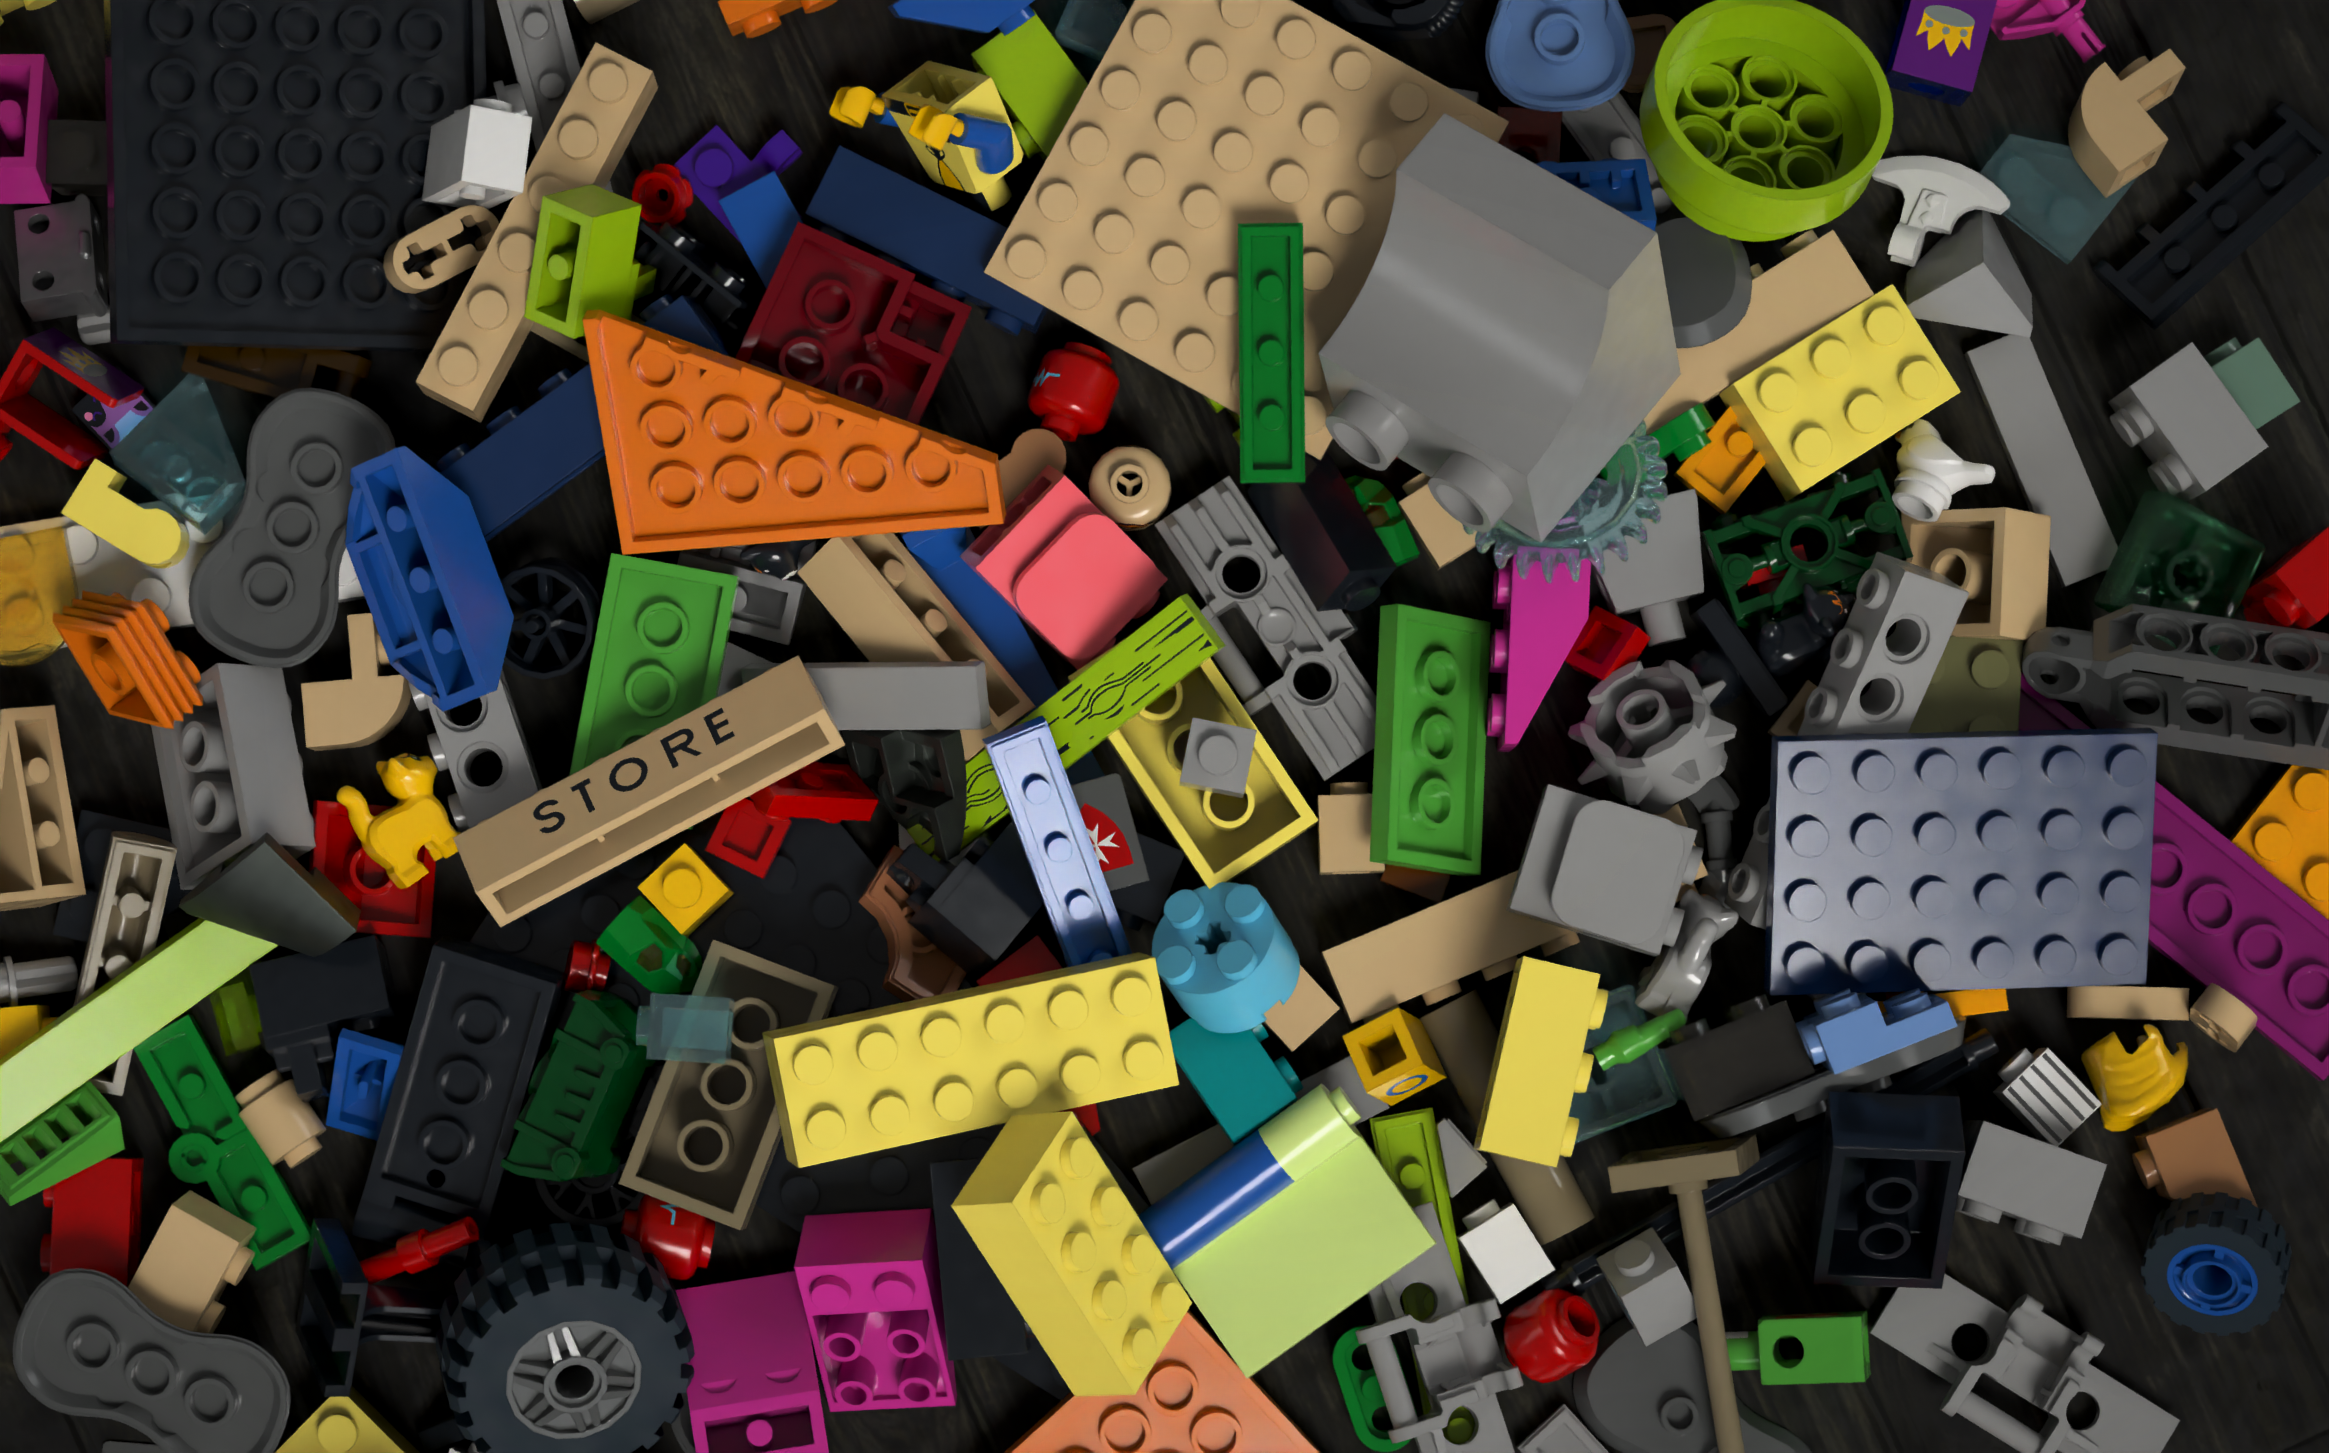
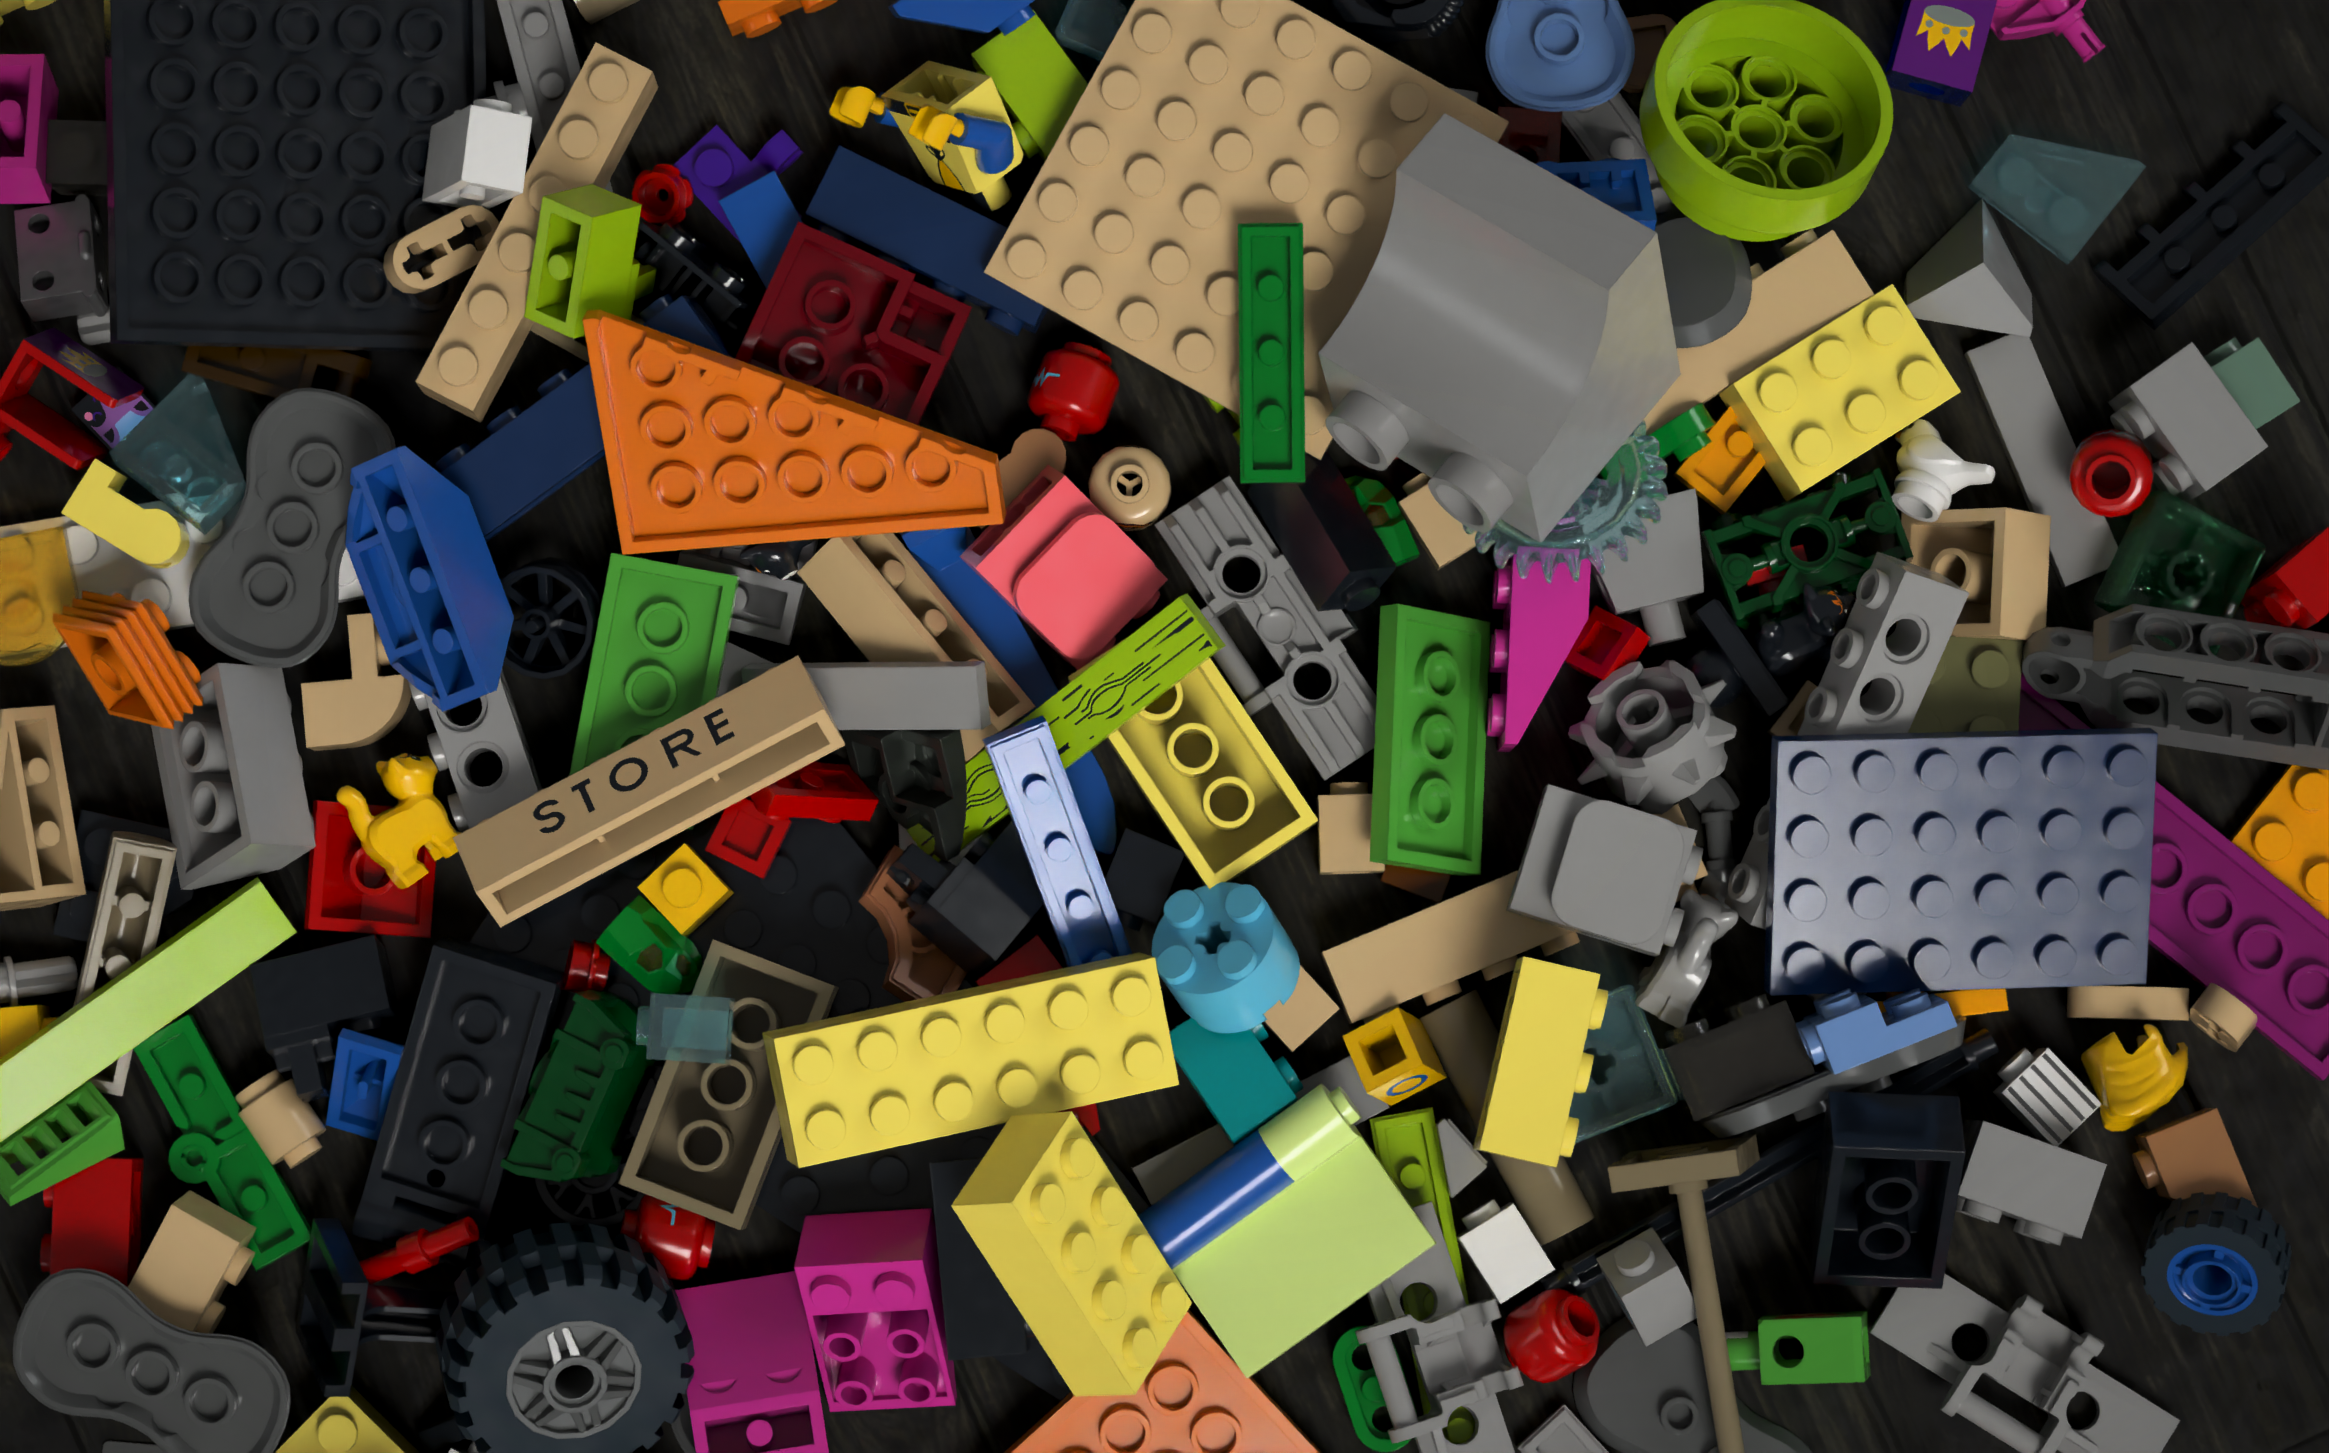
(236, 1018): clear neon green plate -> none
(275, 900): pearl dark grey slope -> none
(1111, 830): dark grey sticker -> none
(1217, 757): light grey brick -> none
(1633, 1041): bright green piece -> none
(1935, 198): white piece -> none
(2110, 124): tan brick -> none
(2111, 473): none -> red head

